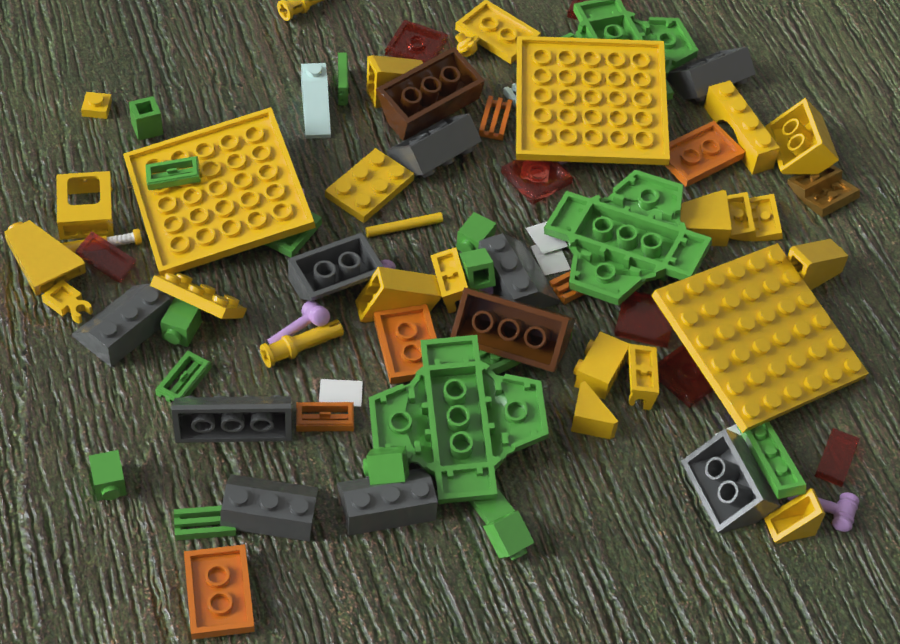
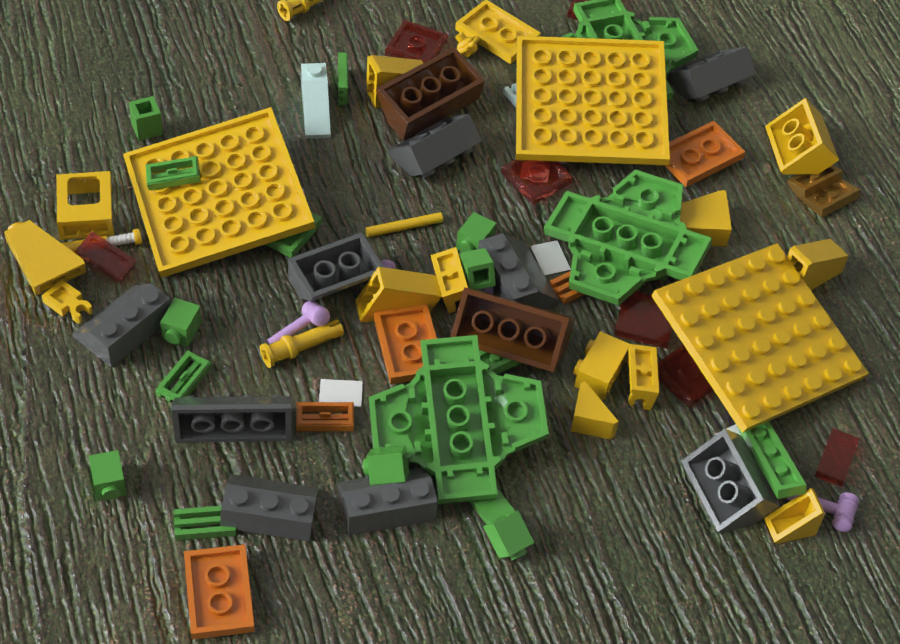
(96, 105): yellow plate -> none
(199, 296): yellow plate -> none
(369, 185): yellow plate -> none
(498, 104): orange tile -> none
(544, 242): white sticker -> none
(727, 104): yellow arch -> none
(754, 218): yellow slope -> none

